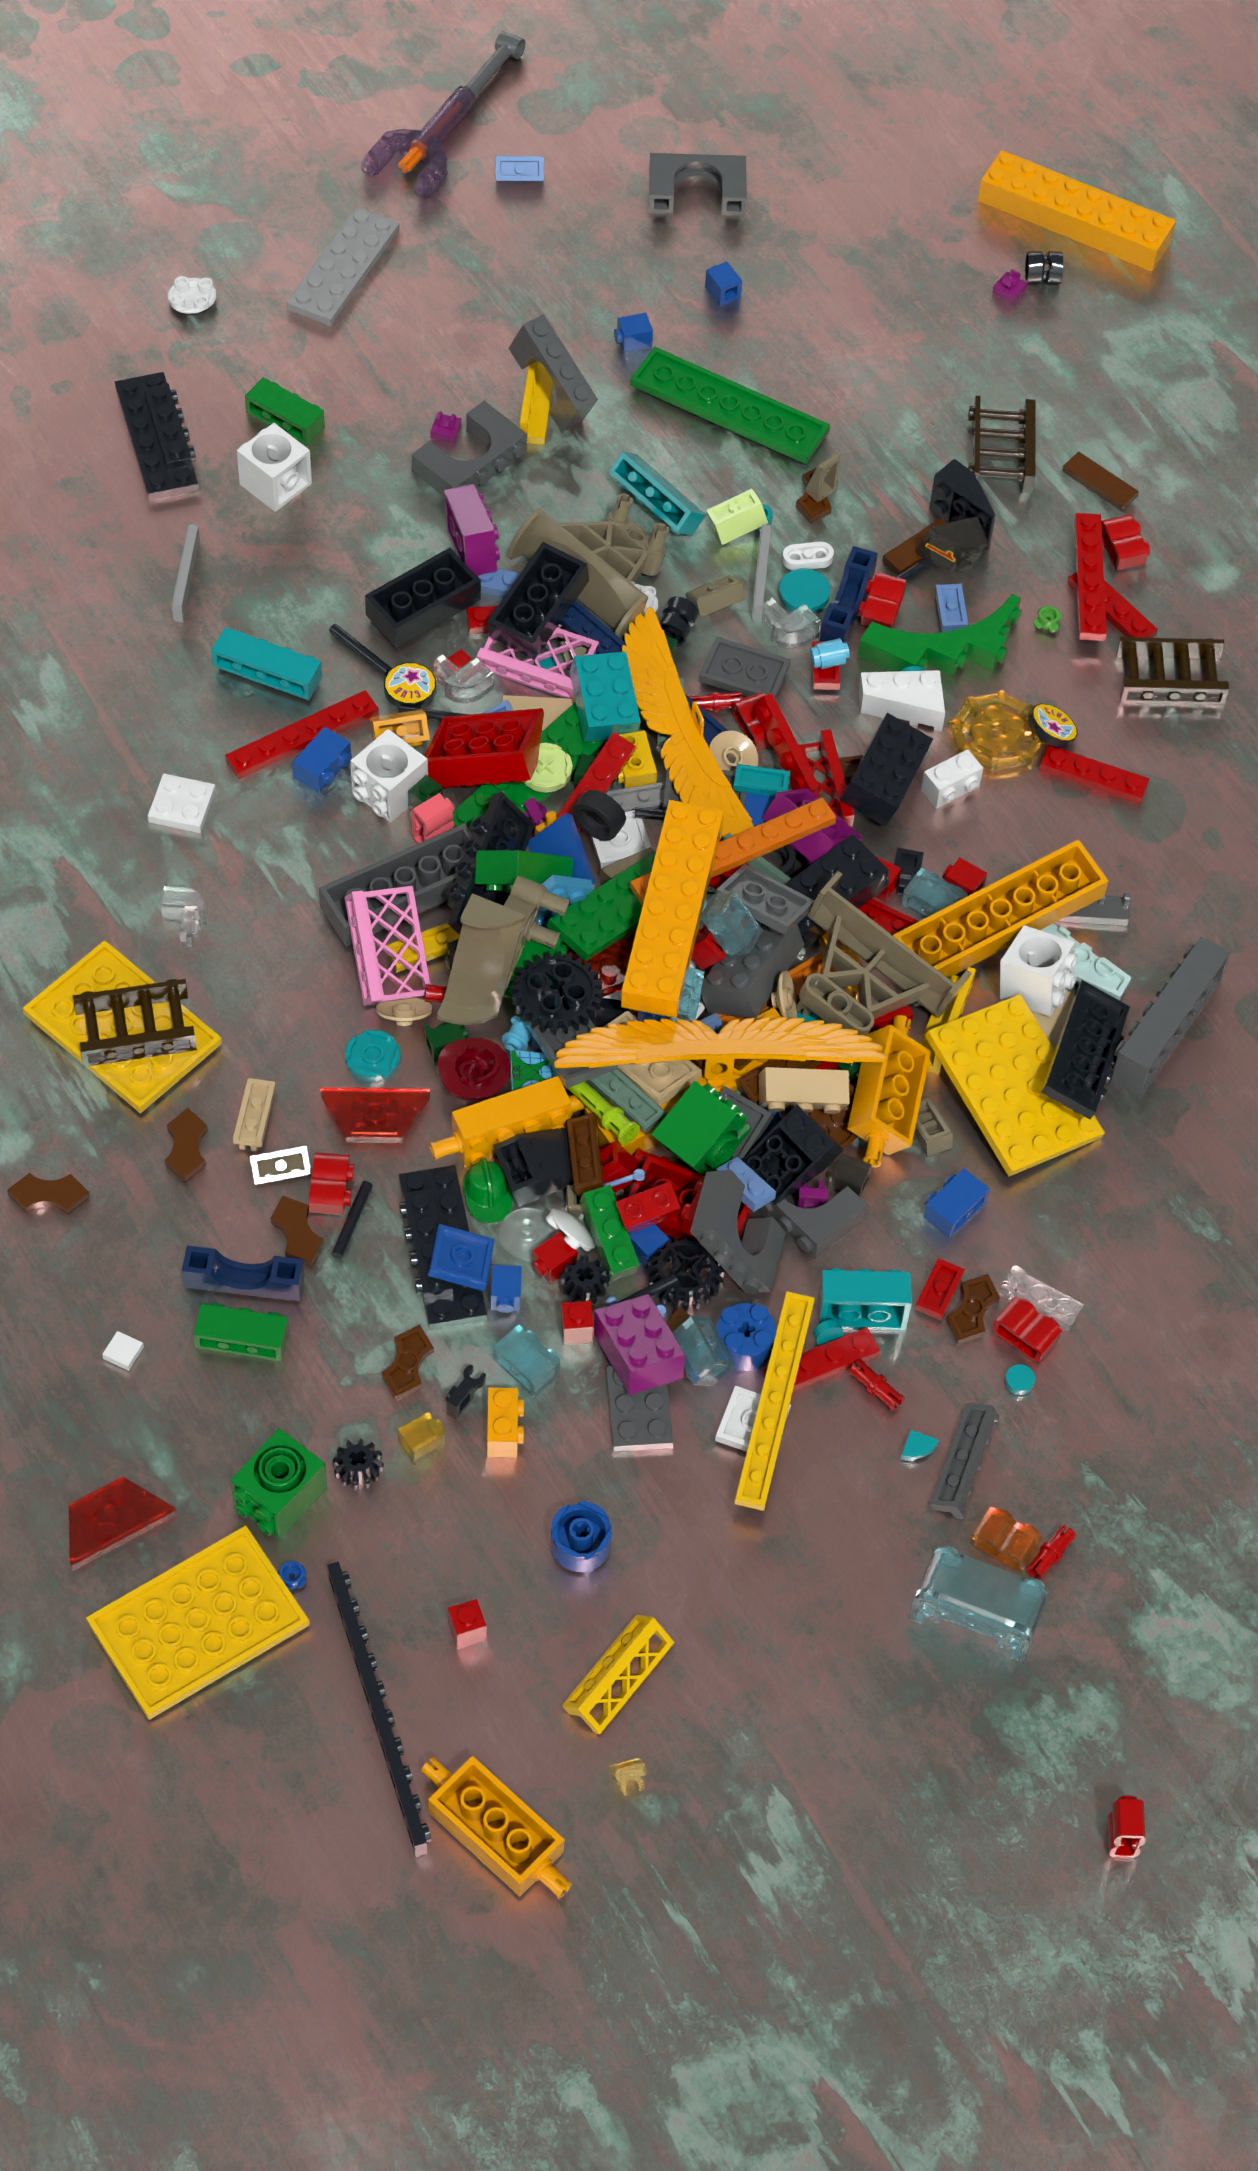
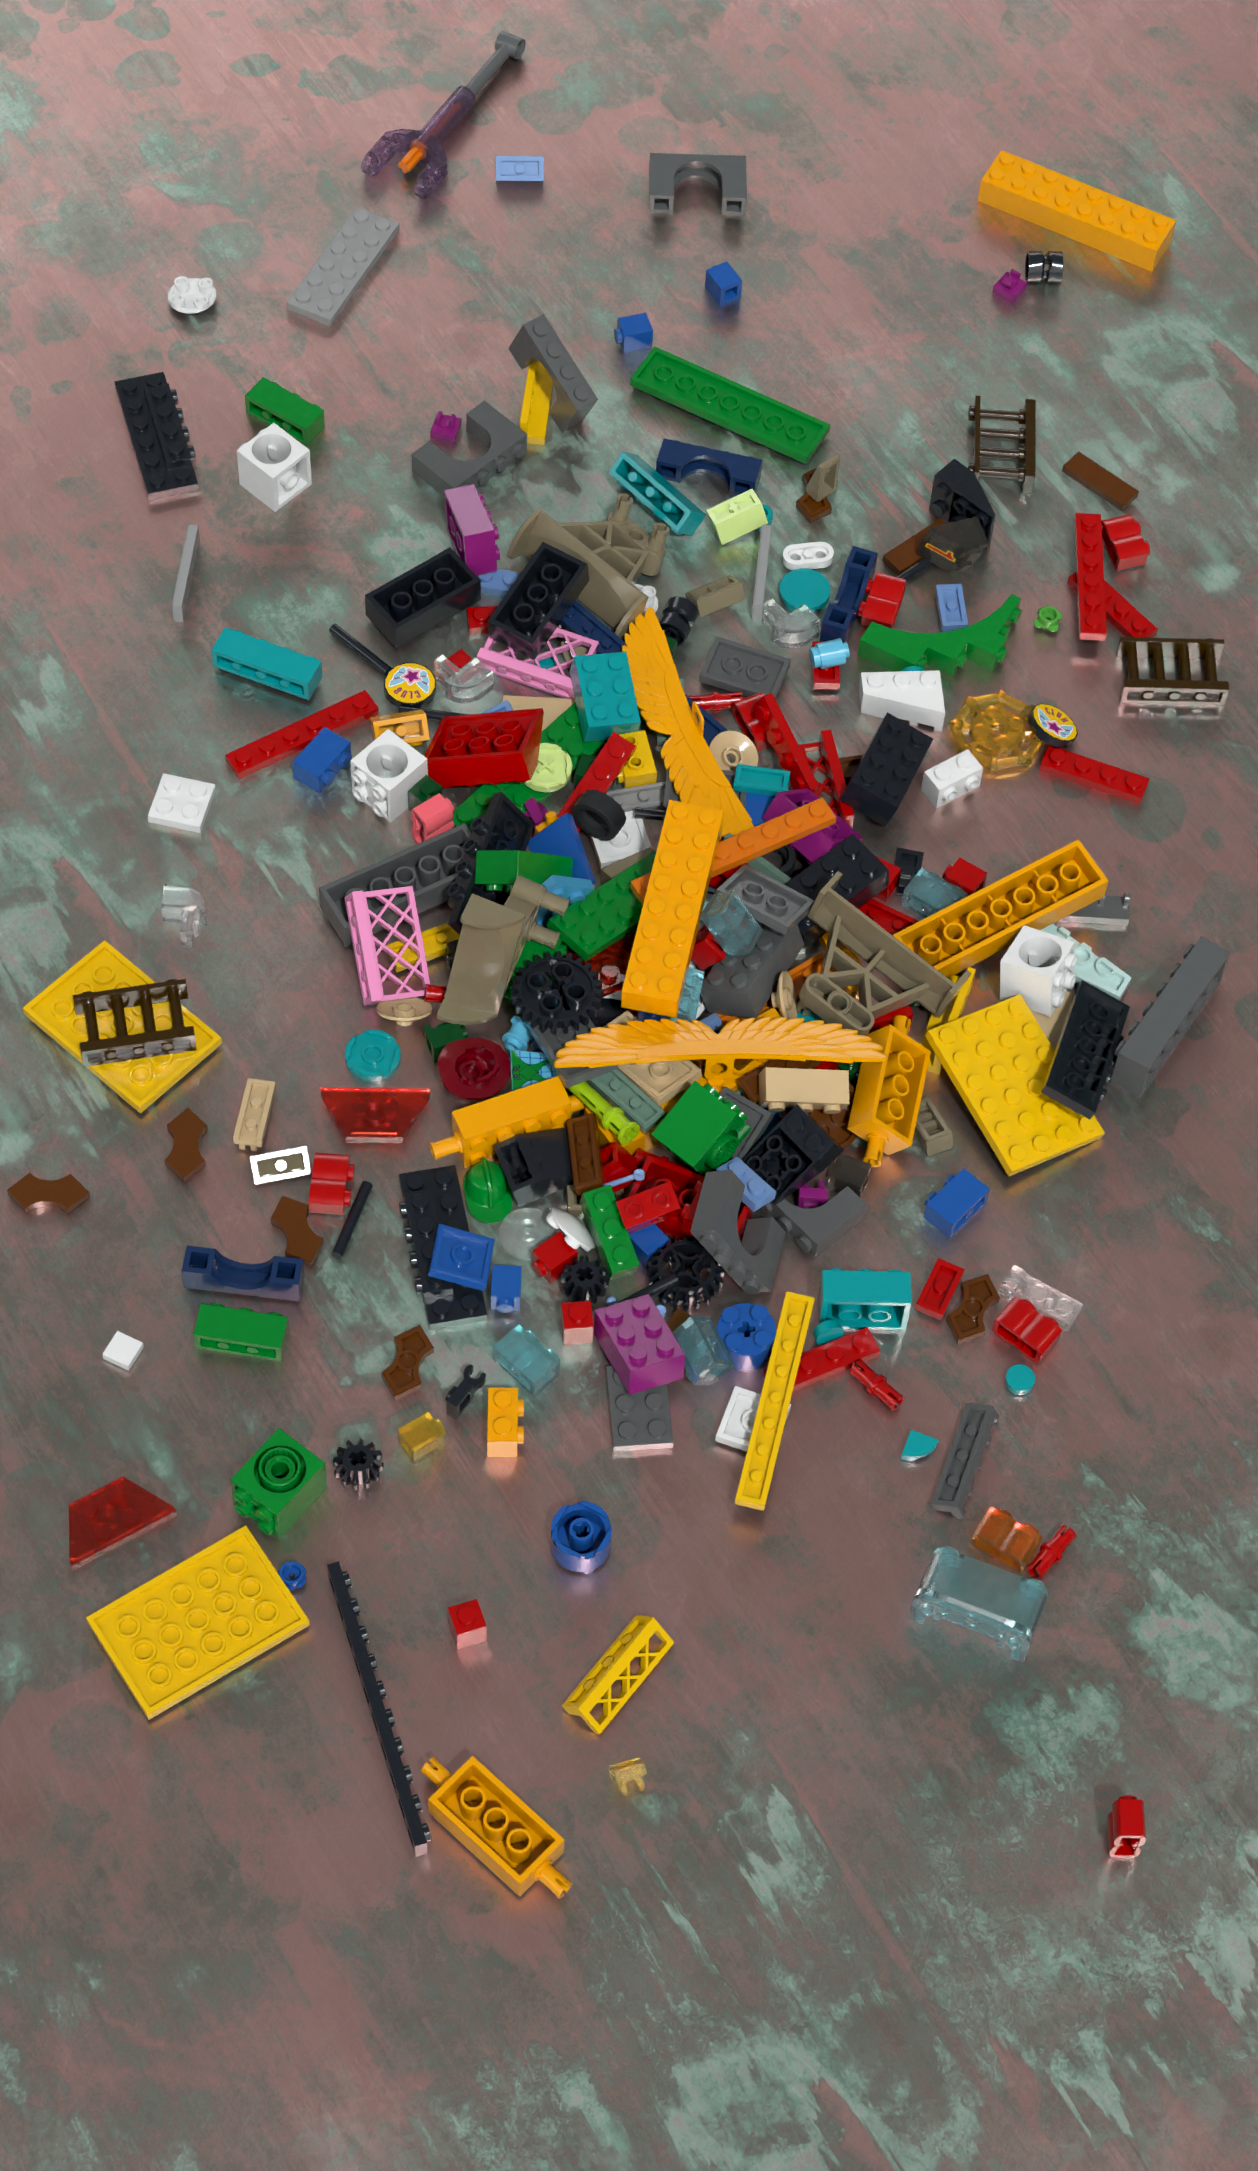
(682, 459): none -> dark blue arch

